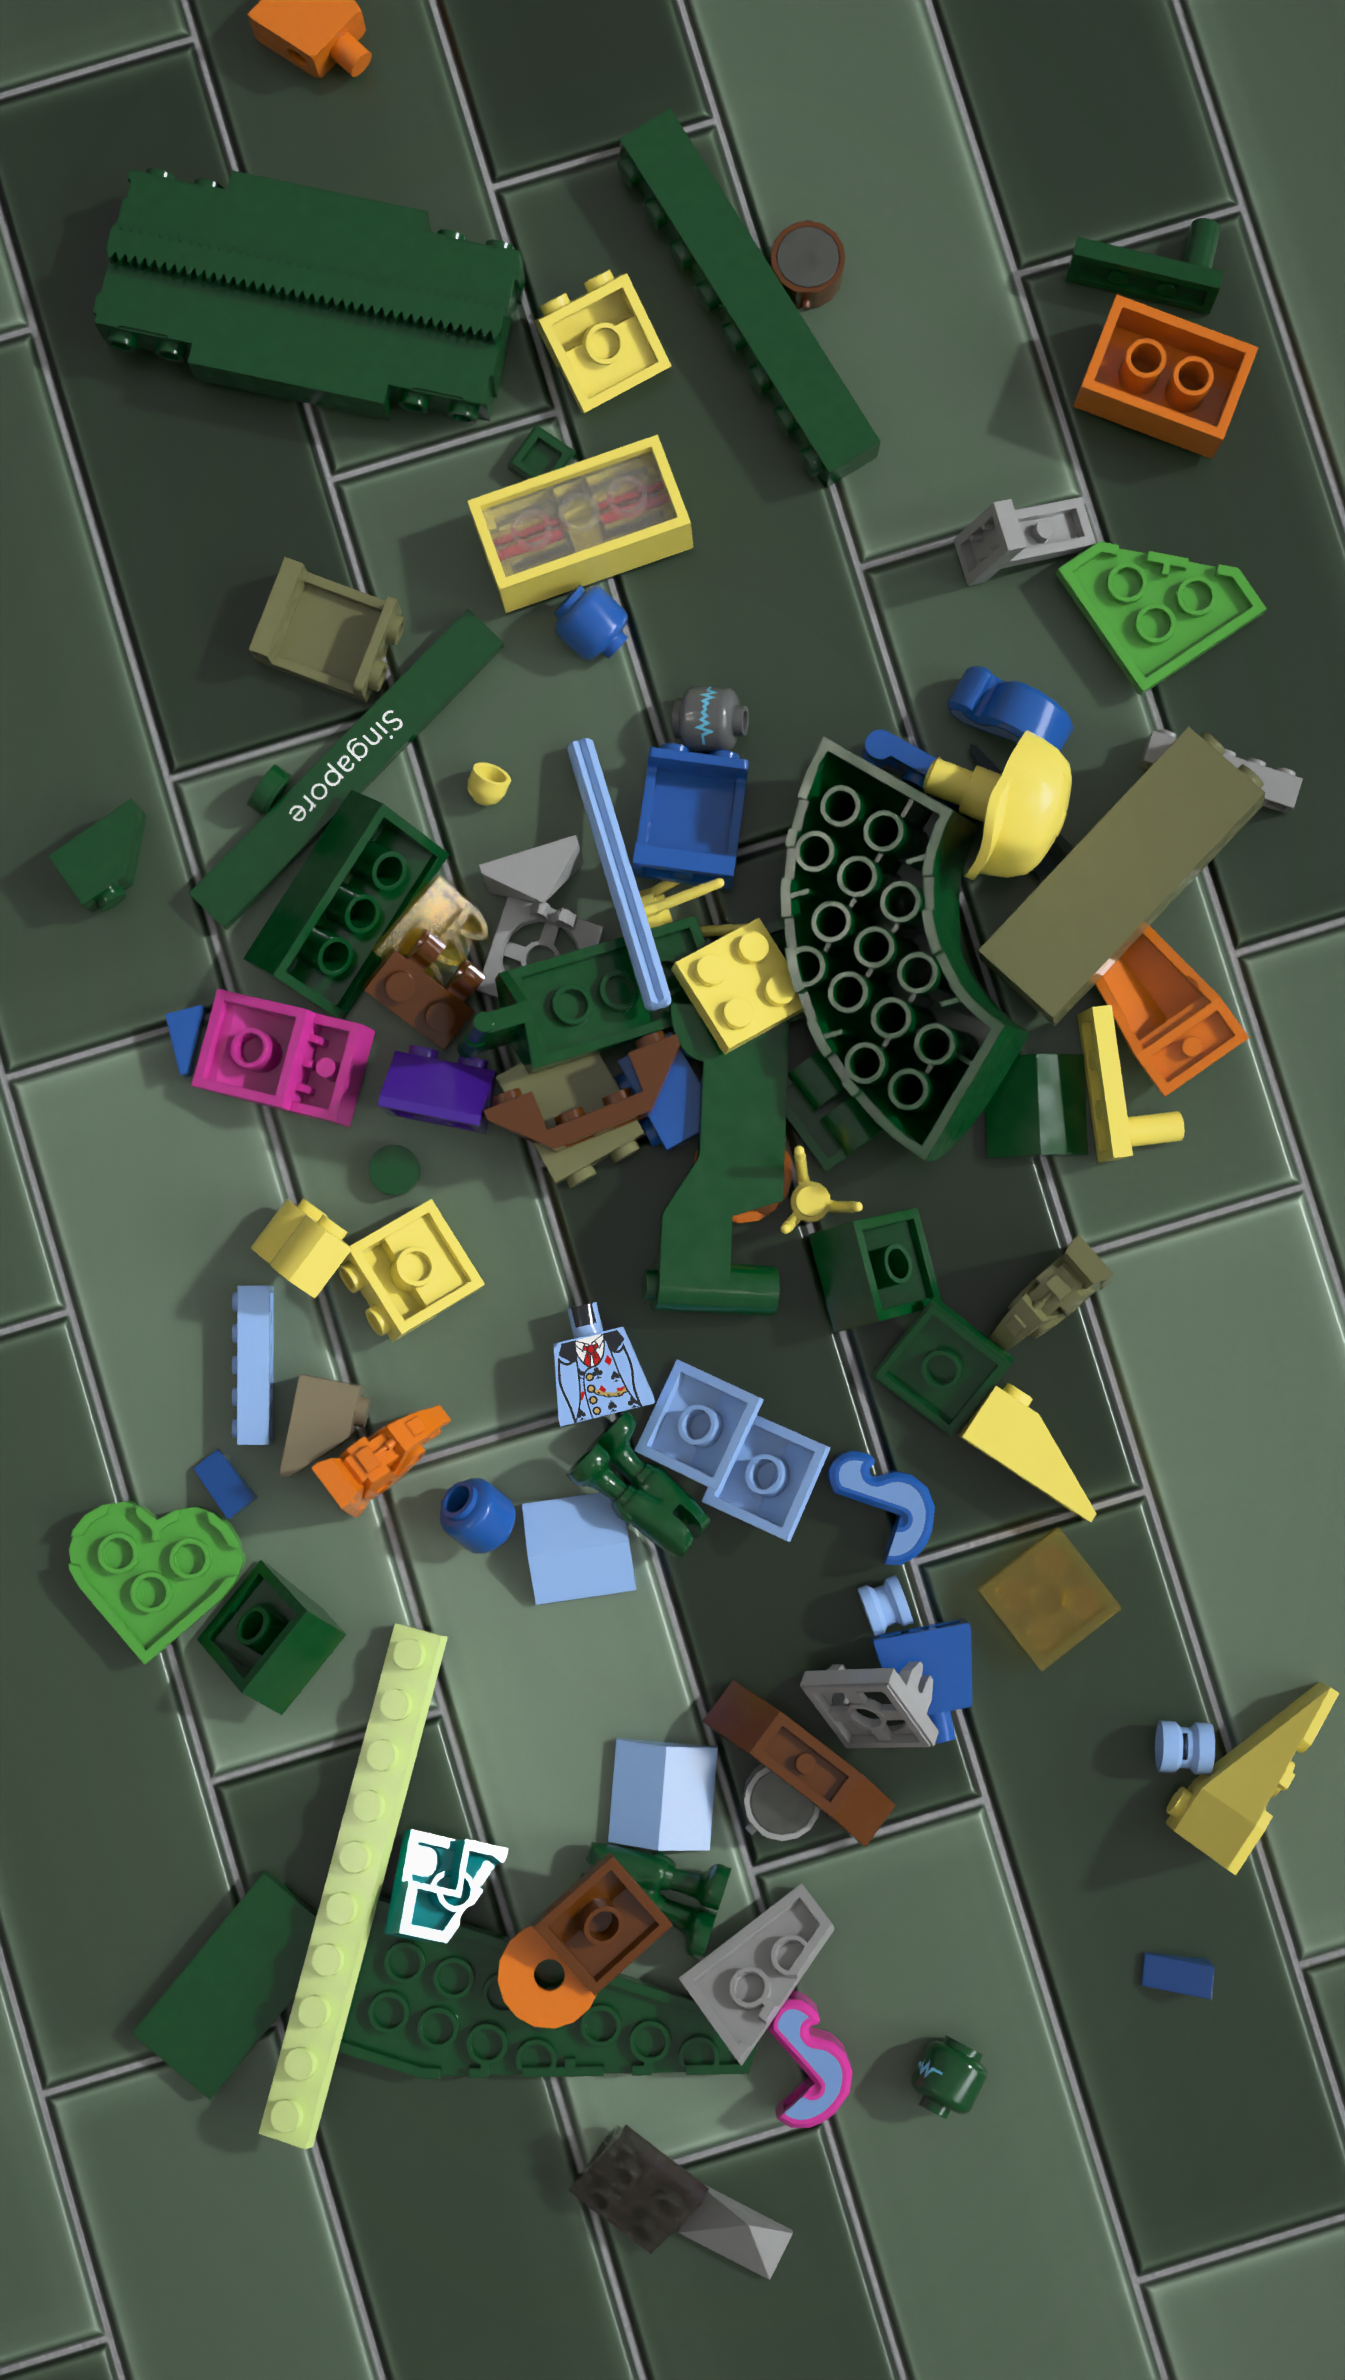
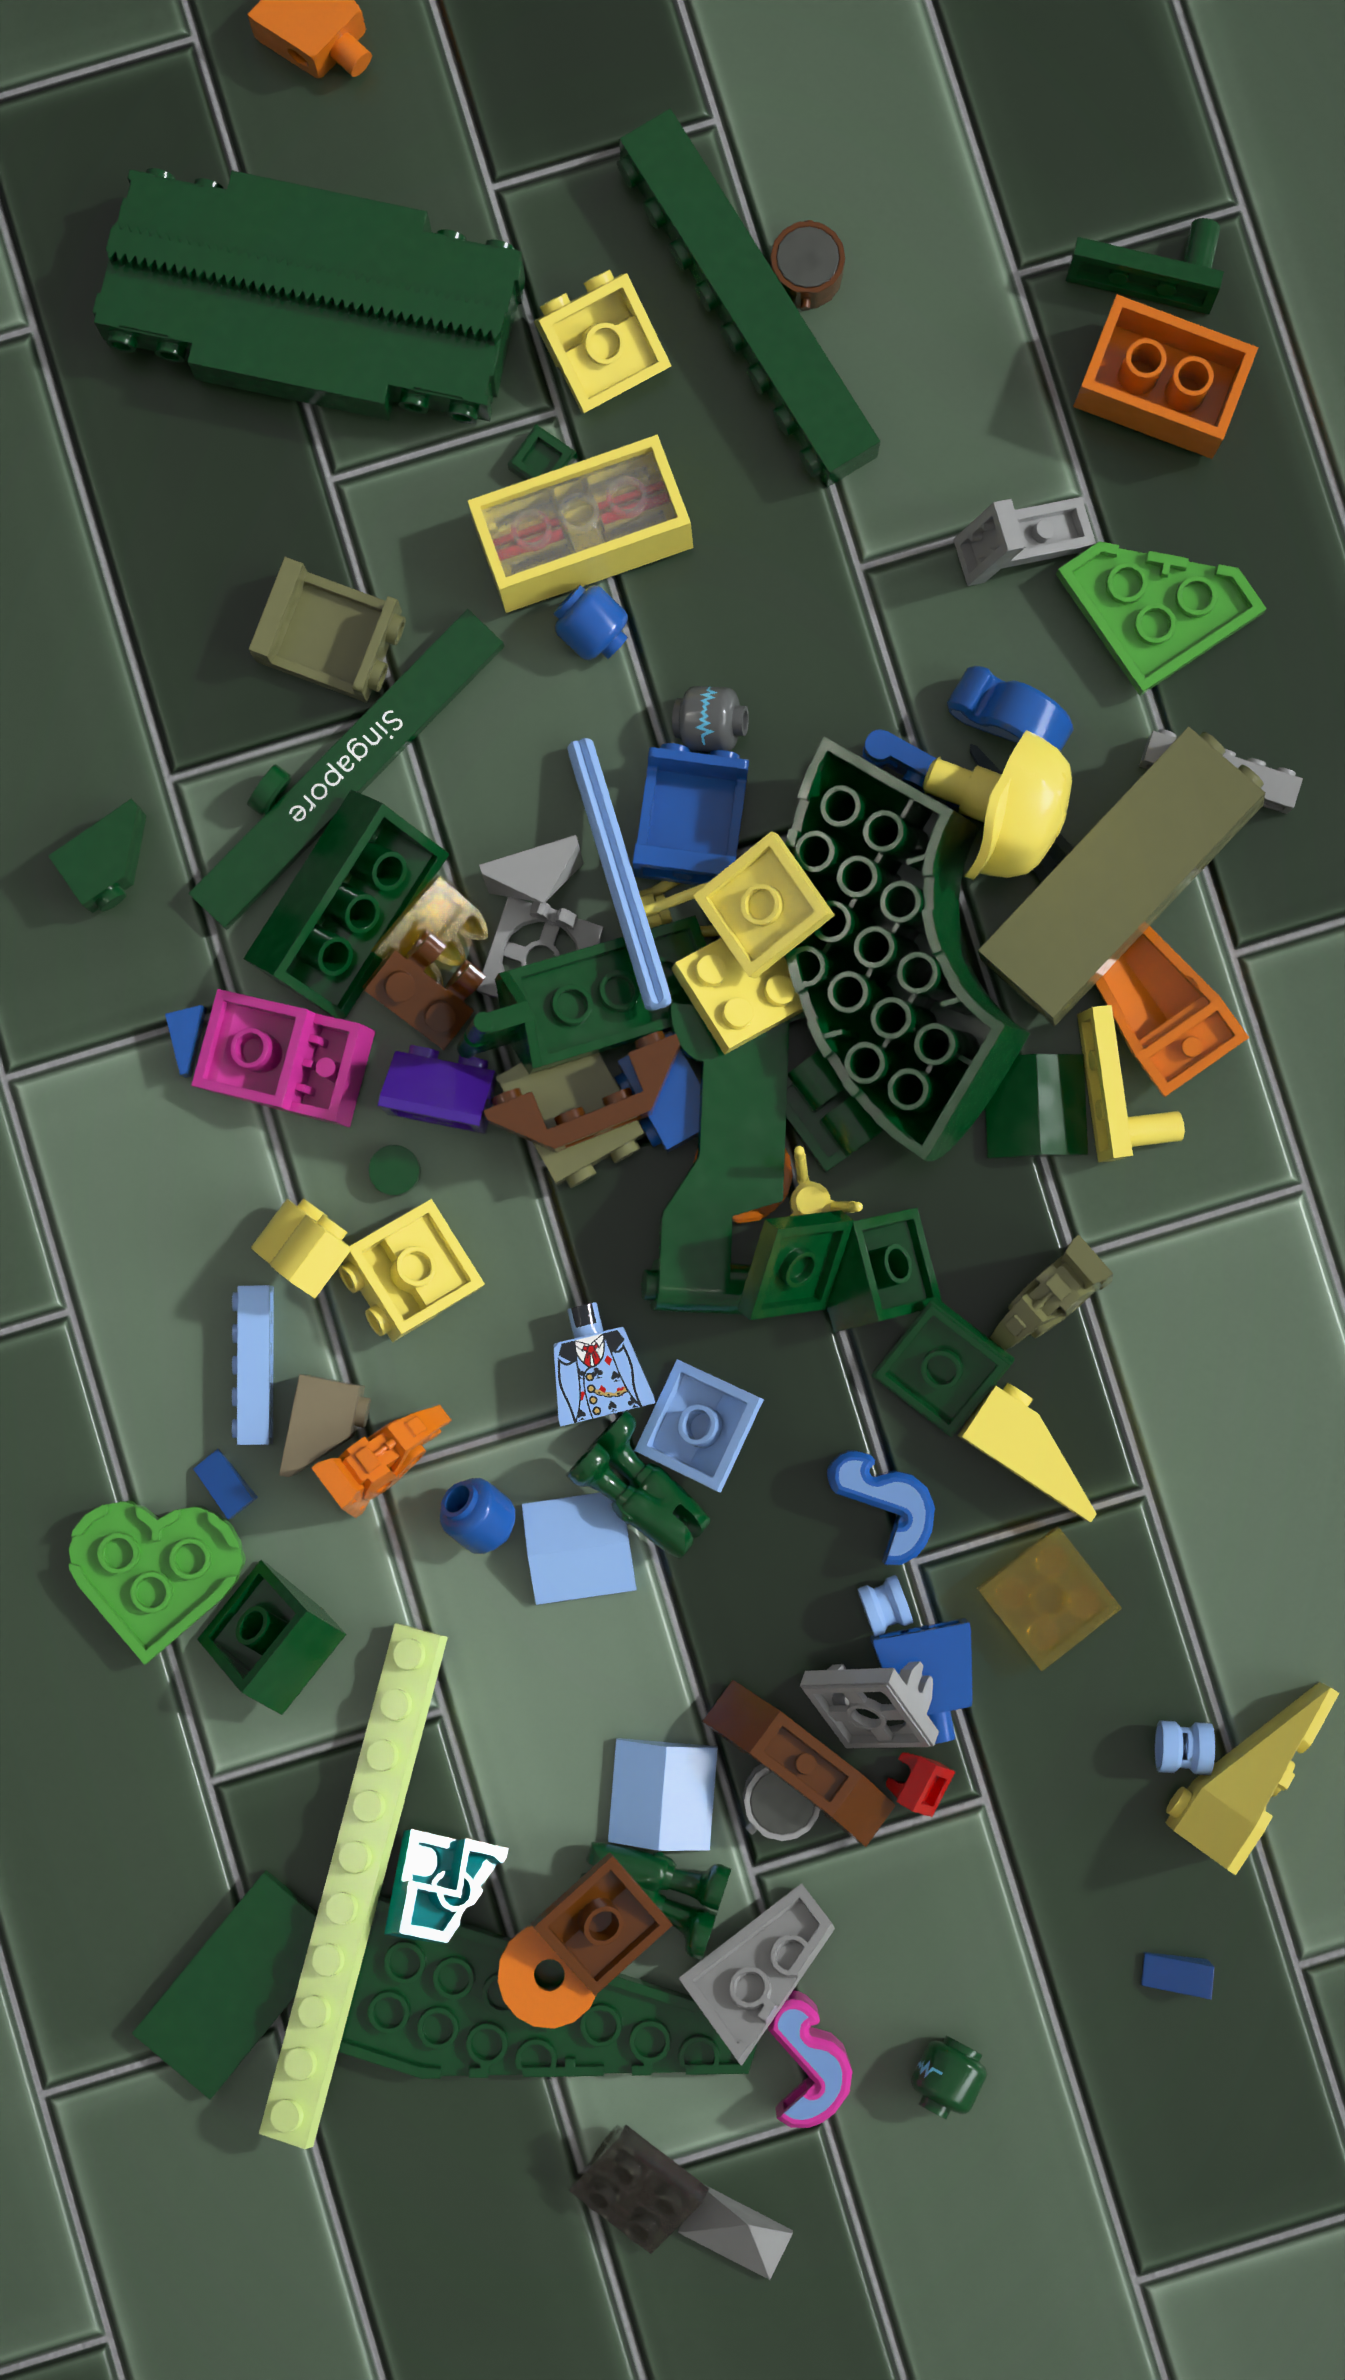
(487, 783): light yellow hinge -> none
(763, 905): none -> light yellow plate
(771, 1478): light blue slope -> none
(795, 1264): none -> dark green plate
(924, 1785): none -> red tile

